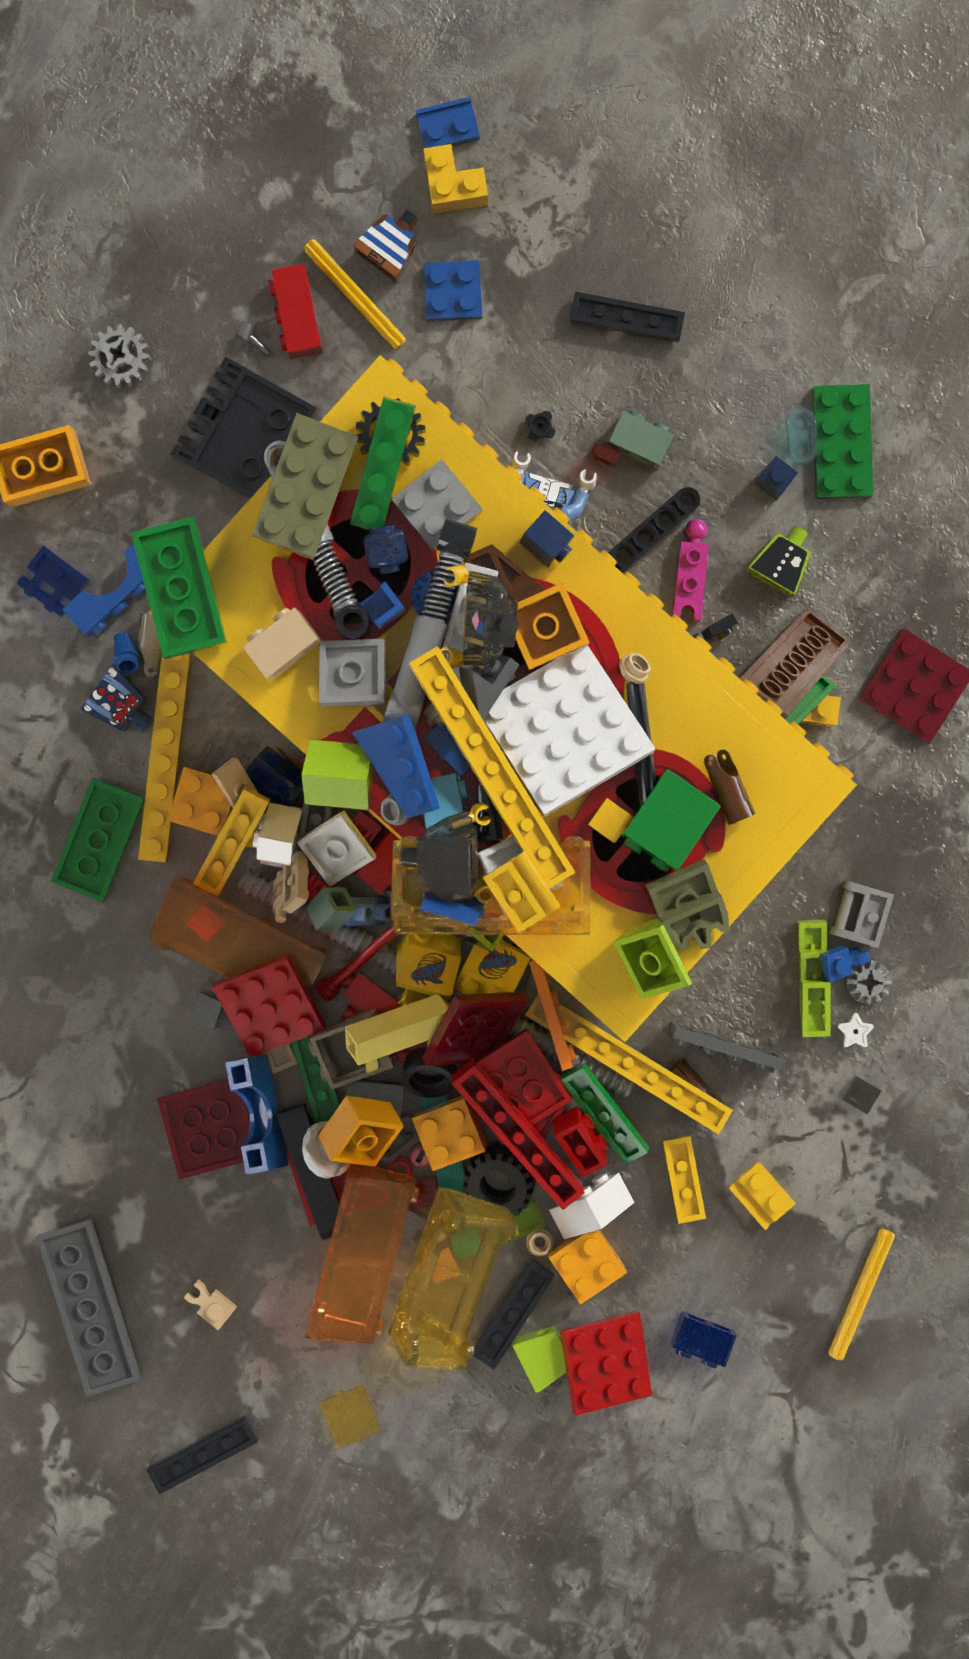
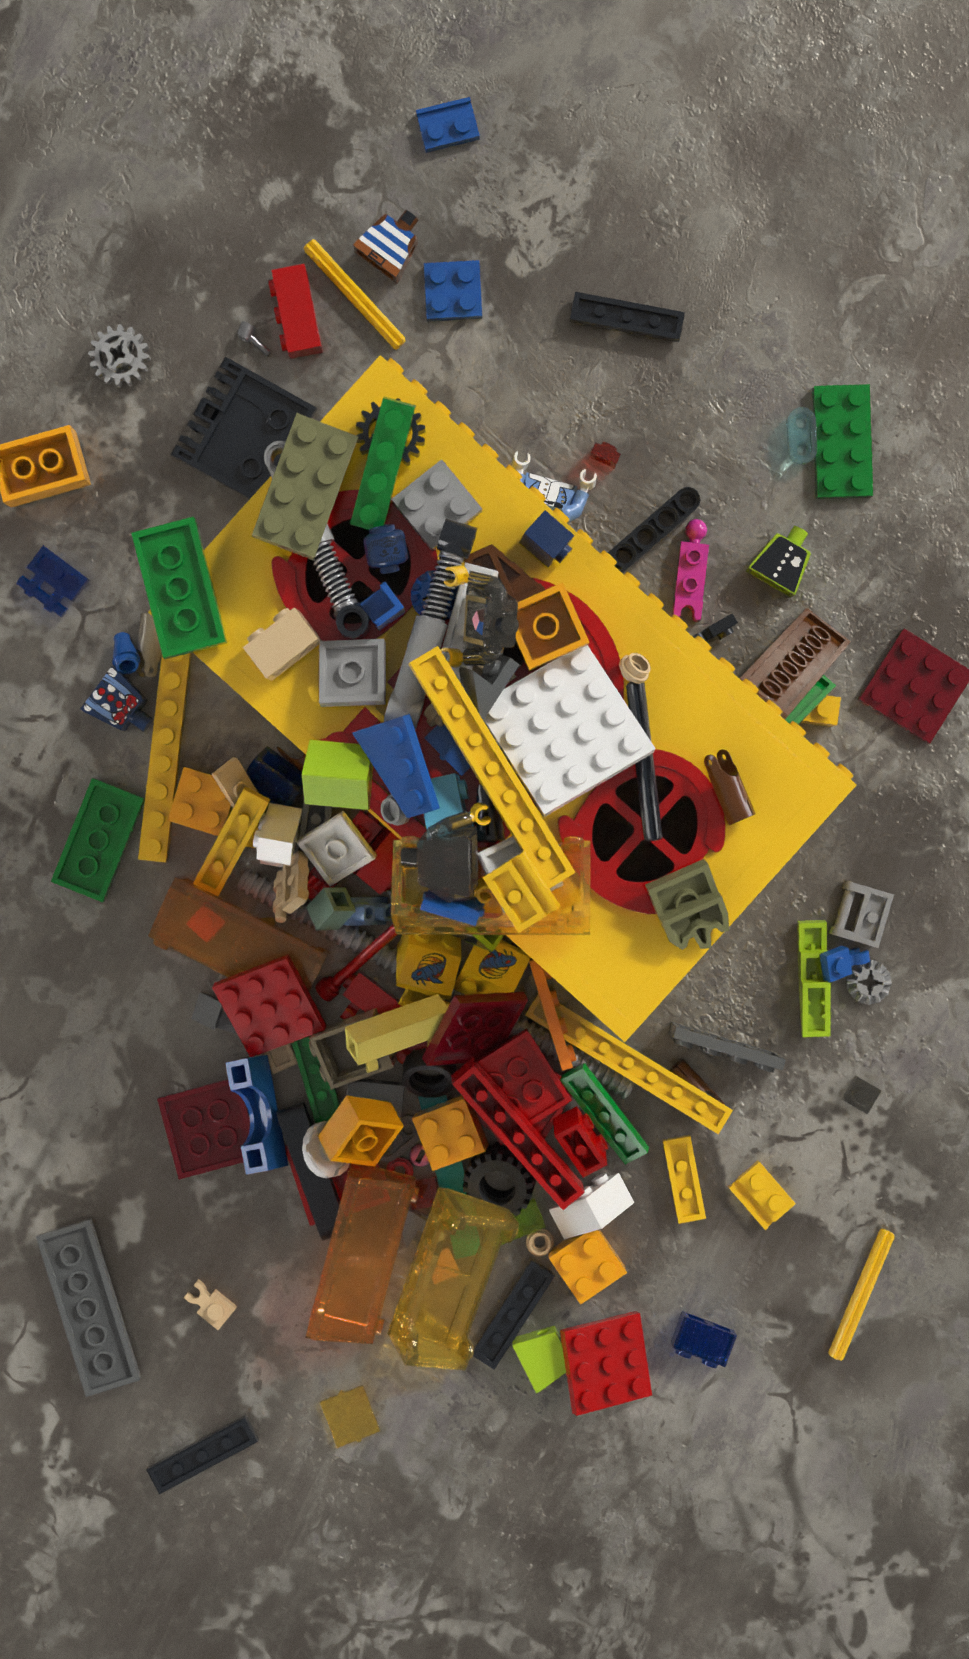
(93, 611): blue arch -> none
(450, 188): yellow brick -> none
(541, 418): black plate -> none
(610, 820): yellow tile -> none
(641, 439): sand green brick -> none
(651, 959): lime slope -> none
(670, 821): green panel -> none
(776, 478): dark blue brick -> none
(855, 1023): white plate -> none

